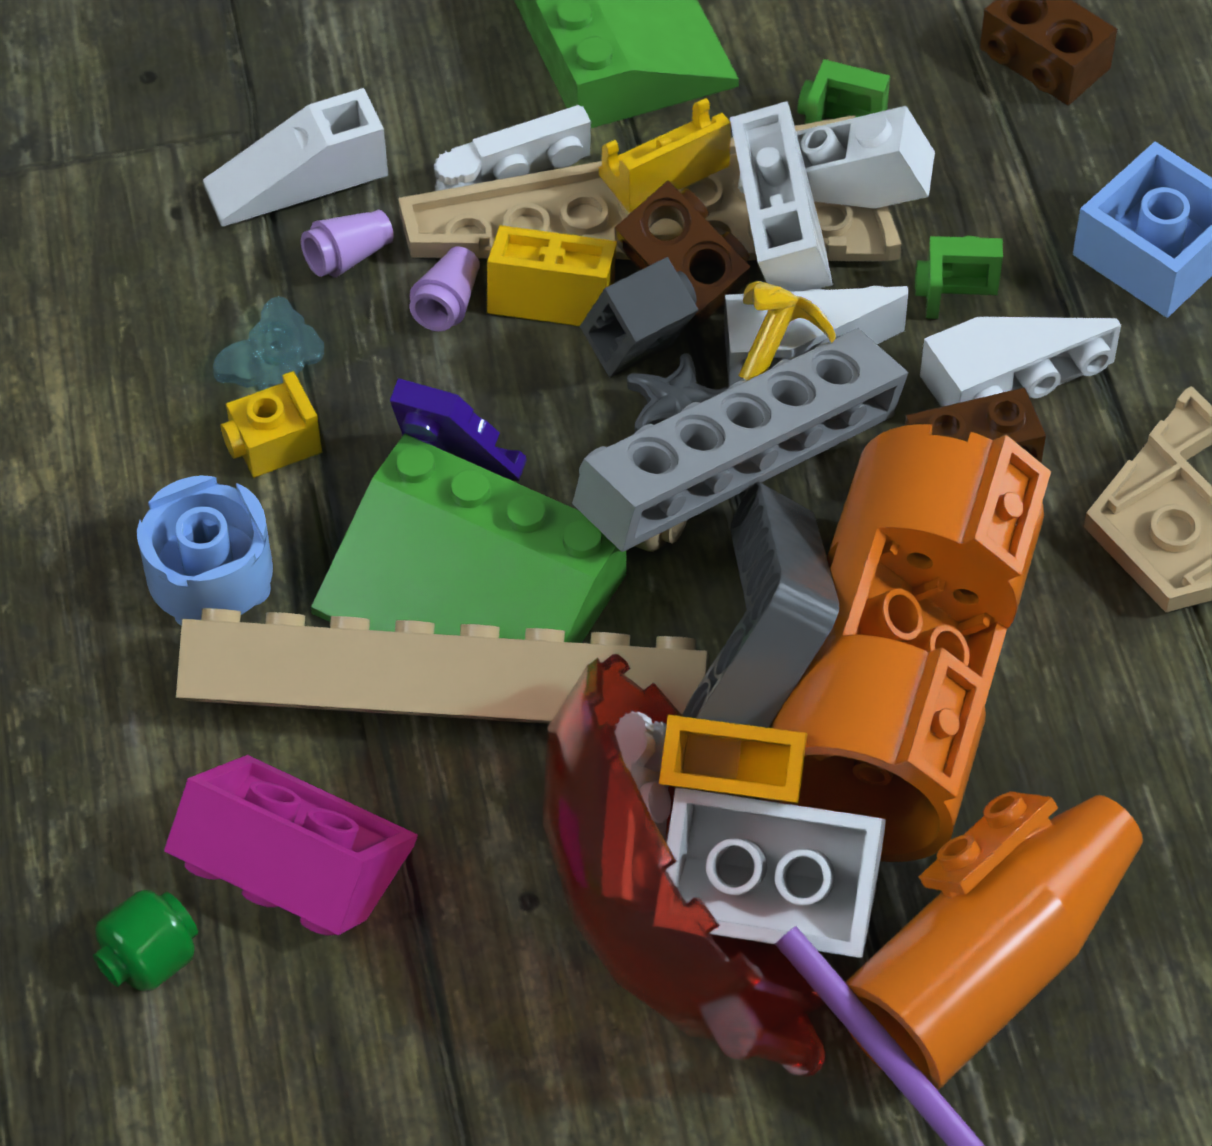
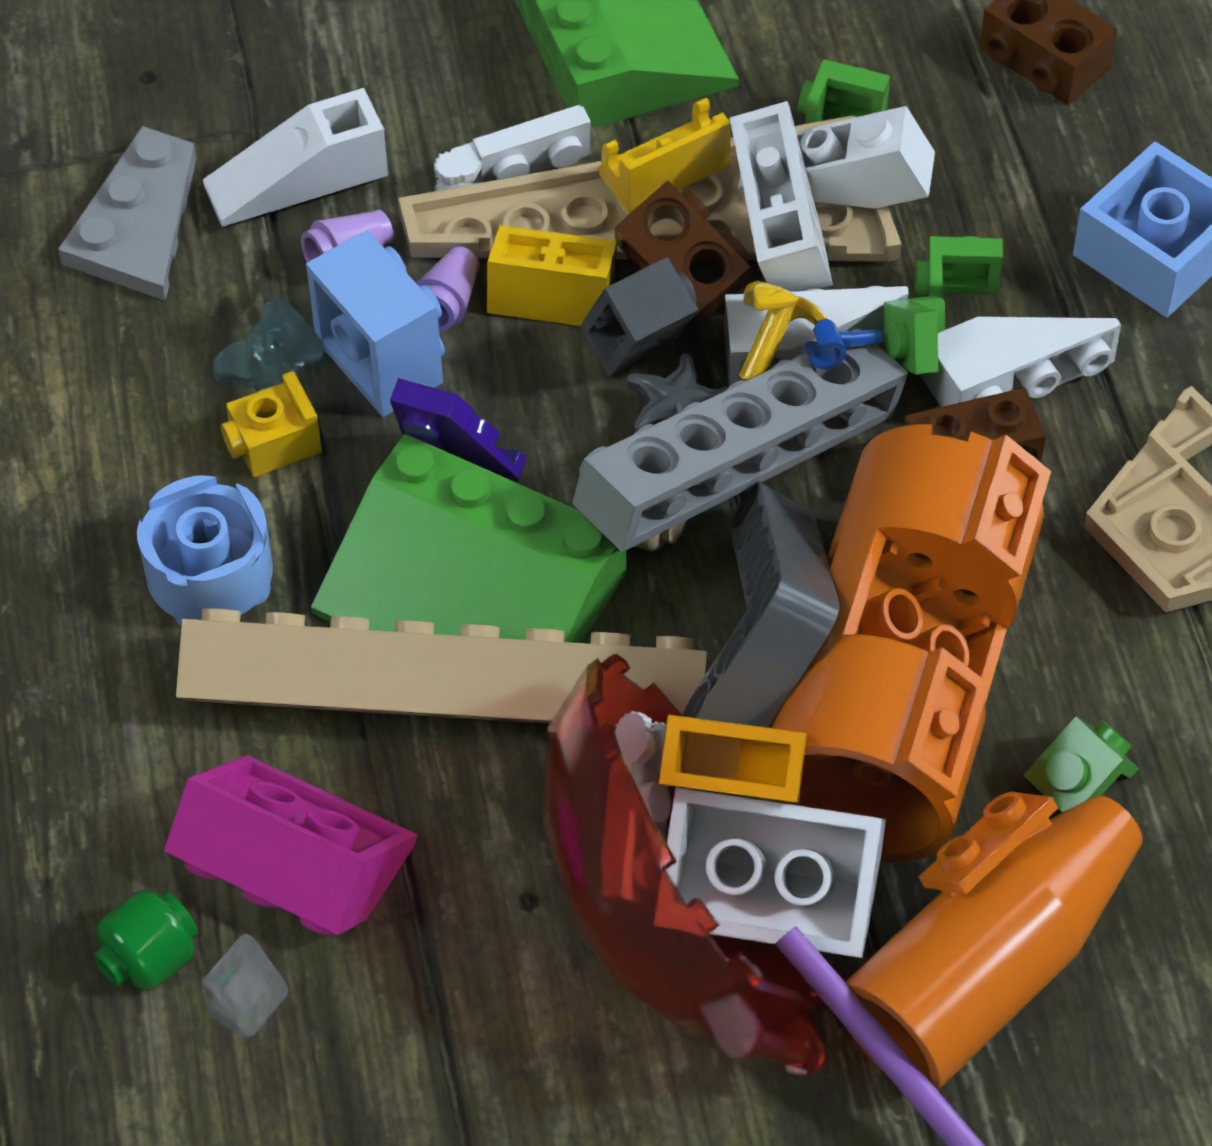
(135, 216): none -> light grey wing
(244, 988): none -> clear slope
(375, 318): none -> light blue brick
(832, 344): none -> blue hand
(913, 331): none -> bright green bracket
(1081, 763): none -> bright green bracket

